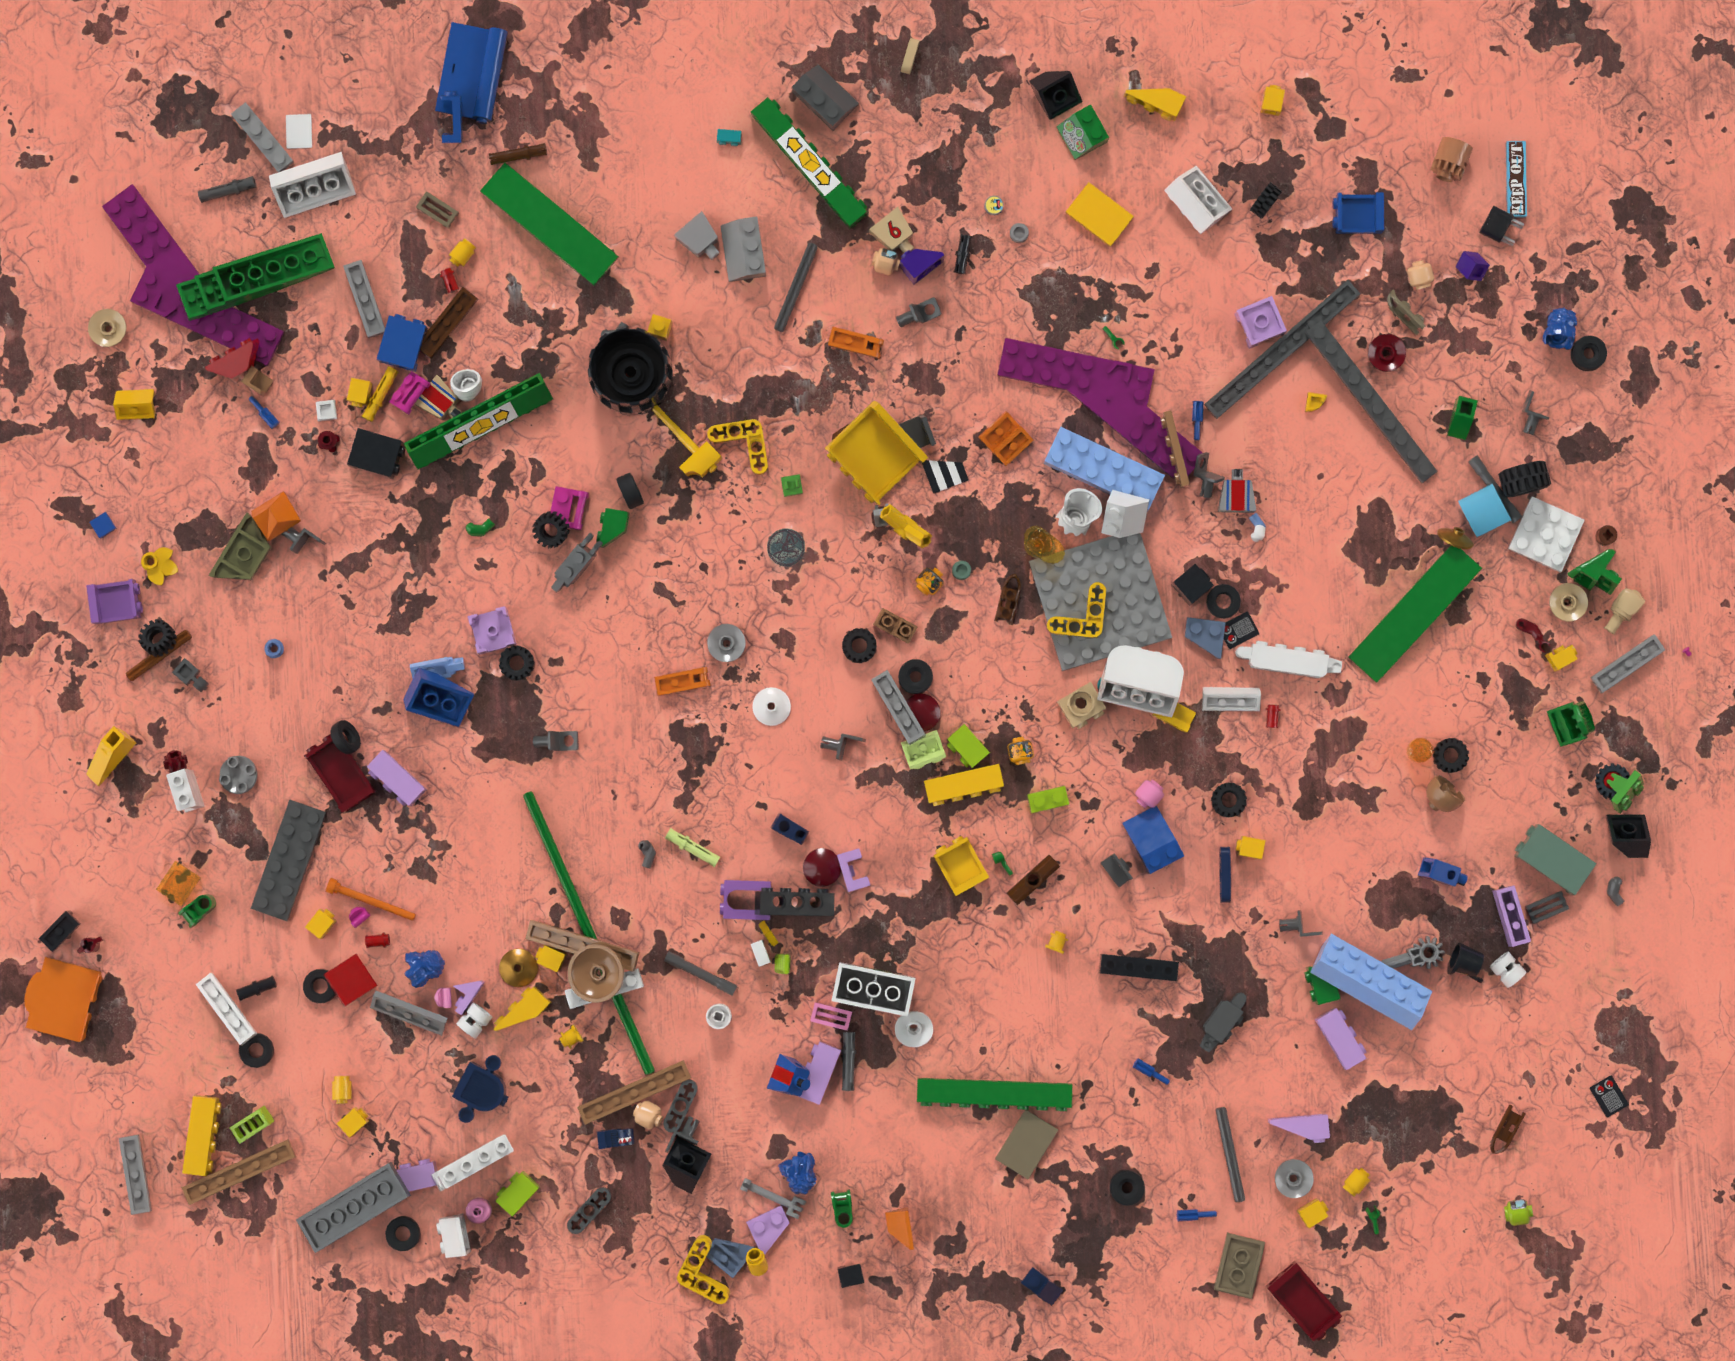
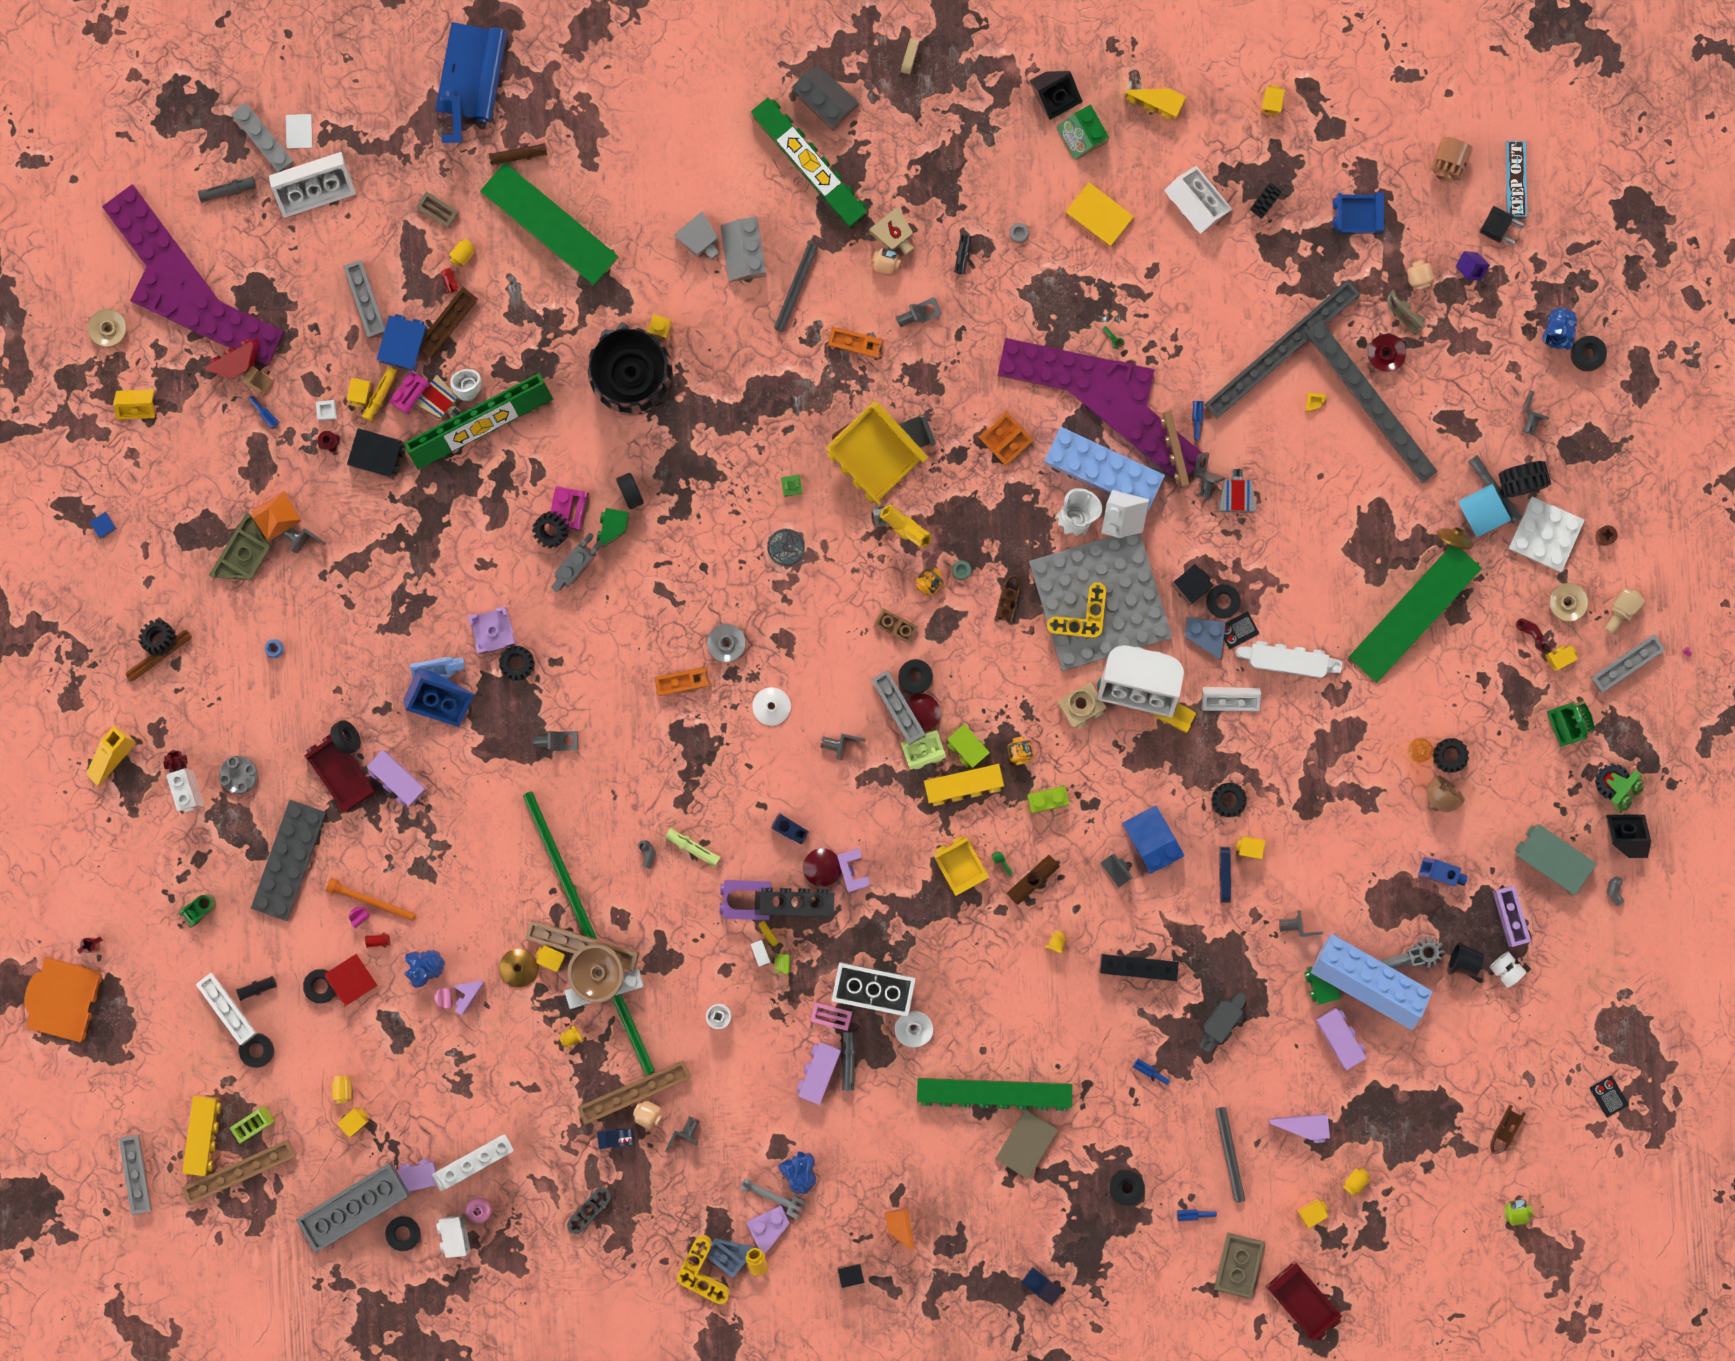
(60, 930): black panel -> none
(114, 601): medium lavender panel -> none
(162, 565): yellow plate -> none
(178, 883): clear yellow piece -> none
(187, 672): dark grey plate -> none
(254, 276): green slope -> none
(321, 923): yellow brick -> none
(408, 1013): light grey plate -> none
(477, 1014): white wheel -> none
(479, 530): green arm -> none
(480, 1088): dark blue piece -> none
(517, 1193): lime brick -> none
(529, 1007): yellow slope -> none
(670, 1116): dark grey beam -> none
(681, 963): dark grey piece -> none
(685, 1164): black slope -> none
(702, 459): yellow piece -> none
(729, 137): teal piece -> none
(751, 438): yellow beam -> none
(789, 1076): blue torso -> none
(842, 1206): green piece -> none
(850, 653): black tyre -> none
(920, 263): dark purple slope -> none
(944, 474): sticker -> none
(993, 205): tile -> none
(1042, 545): clear yellow piece -> none
(1149, 794): bright pink head -> none
(1259, 531): arm -> none
(1260, 321): lavender panel -> none
(1272, 716): red pin -> none
(1301, 1185): light grey dish -> none
(1374, 1216): green hand -> none
(1462, 417): green slope -> none
(1562, 901): dark grey tile -> none
(1595, 573): green piece -> none

